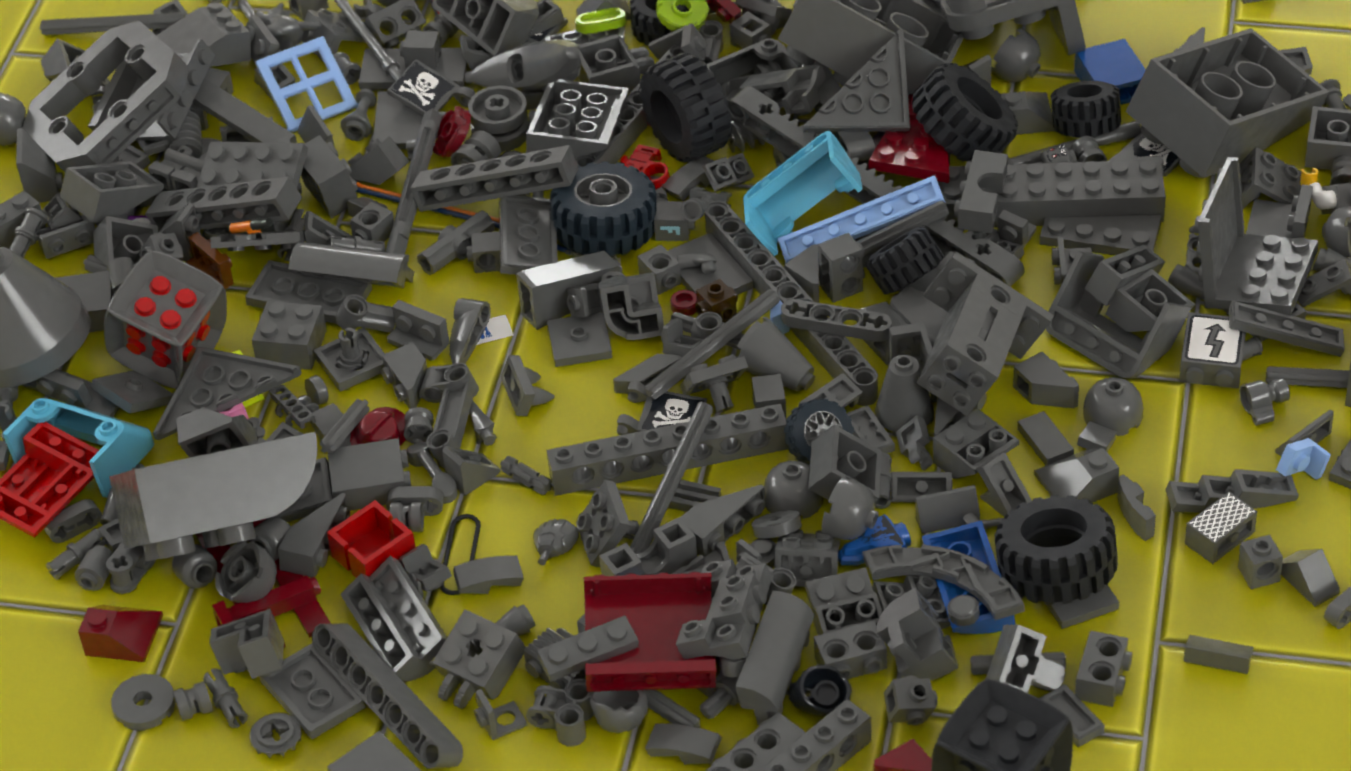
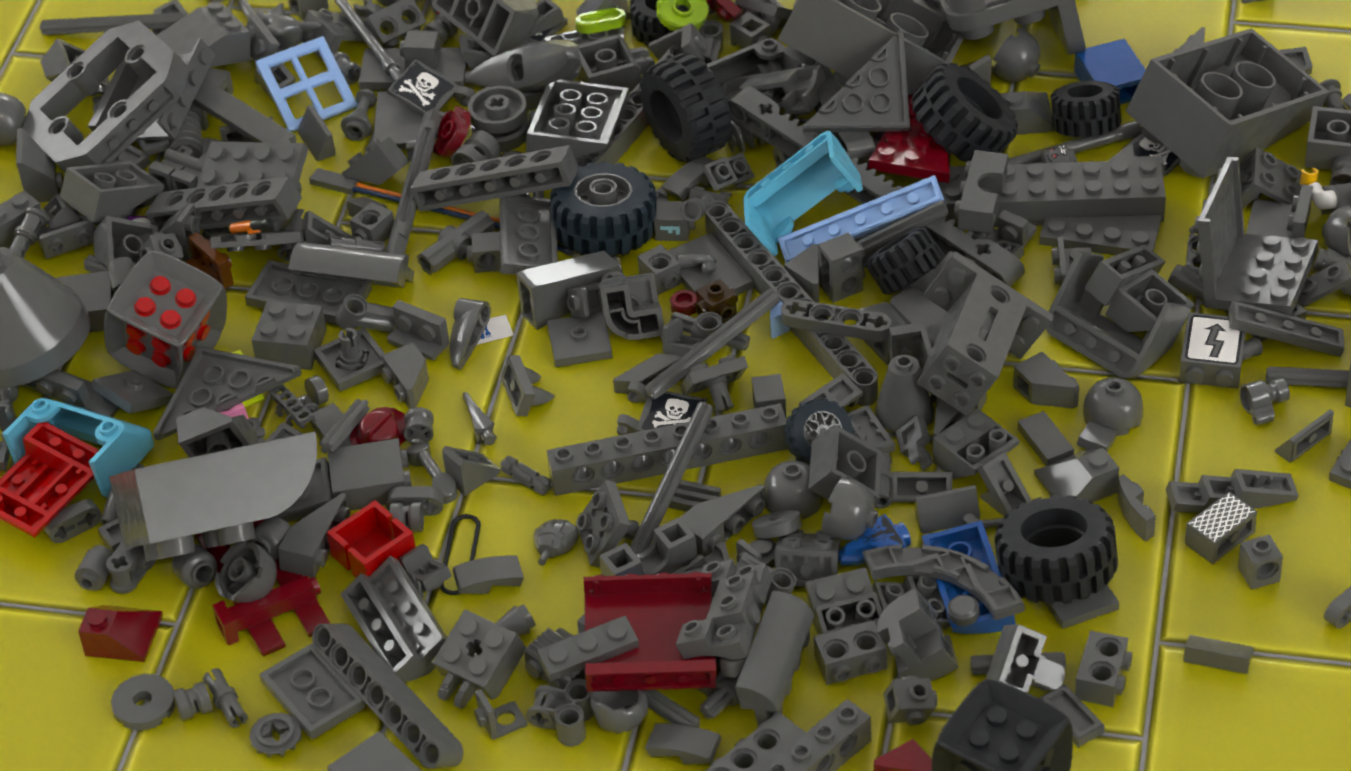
(74, 554): dark grey pin -> none
(249, 644): dark grey brick -> none
(328, 177): dark grey brick -> none
(454, 390): dark grey piece -> none
(641, 160): red piece -> none
(772, 353): dark grey cone -> none
(826, 688): black hair -> none
(1087, 150): dark grey wheel -> none
(1303, 456): light blue bracket -> none
(1310, 575): dark grey slope -> none

